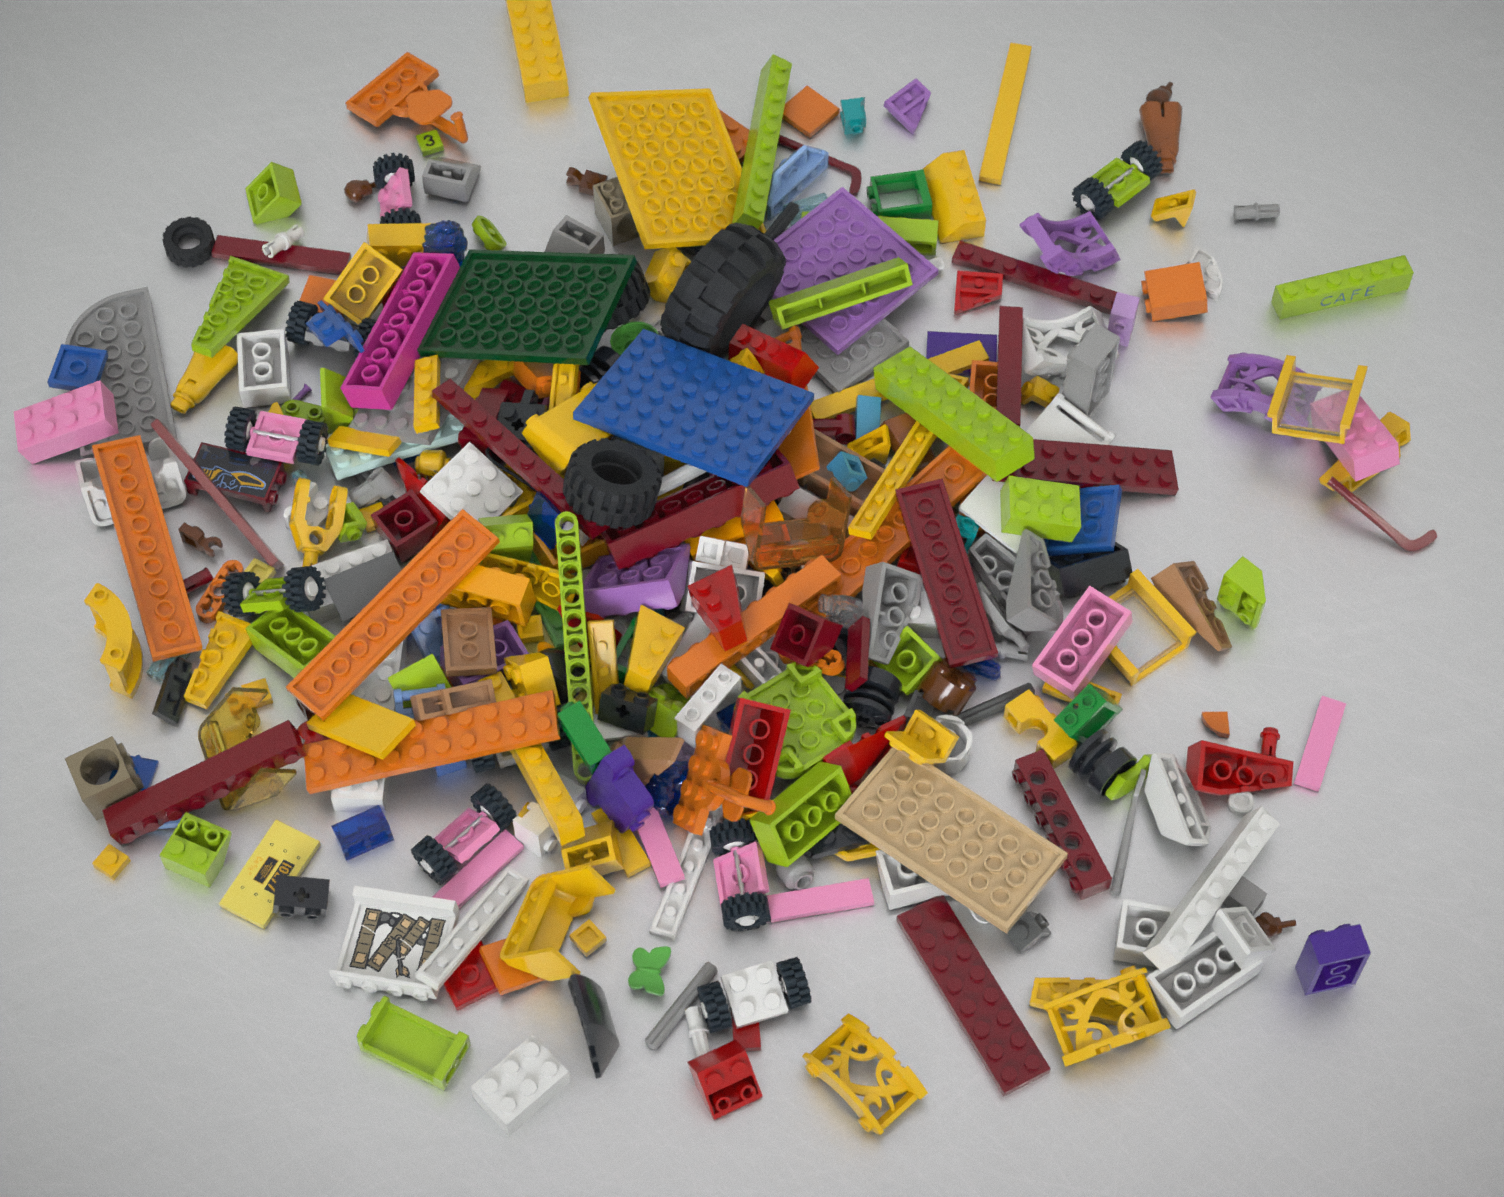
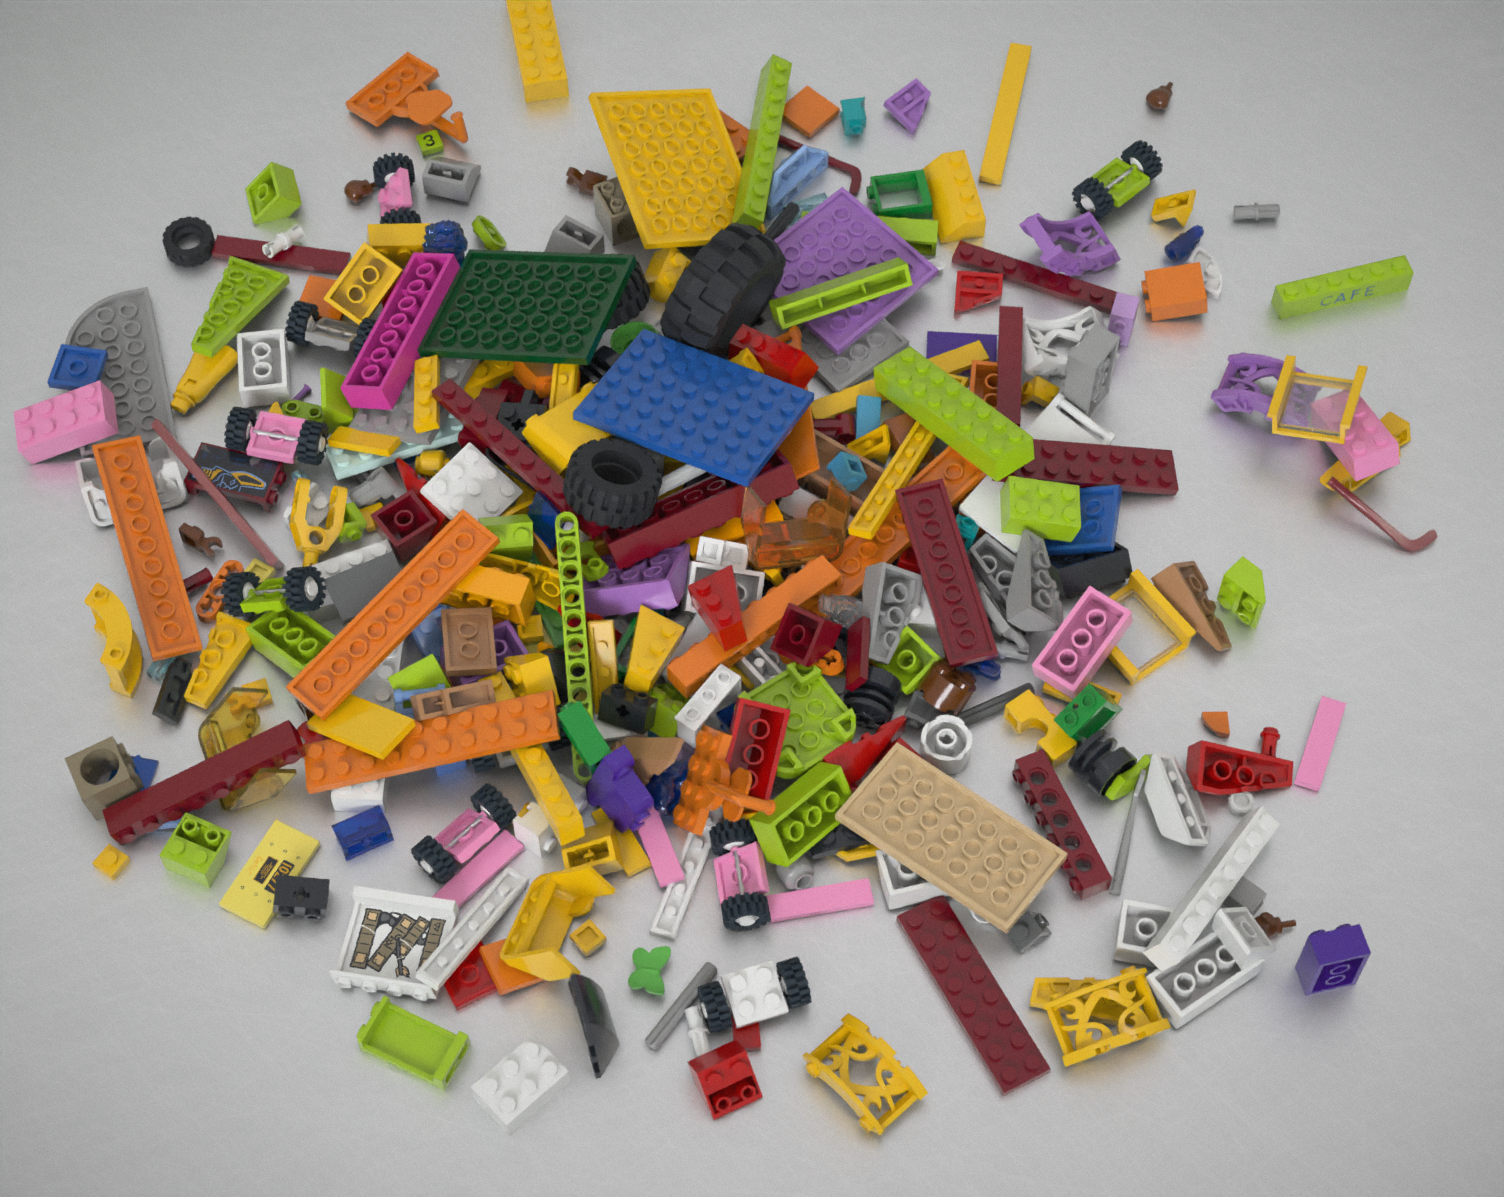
(331, 327): blue bracket -> none
(596, 566): none -> lime piece
(924, 739): yellow bracket -> none
(1162, 130): dark orange piece -> none
(1183, 243): none -> clear blue hinge

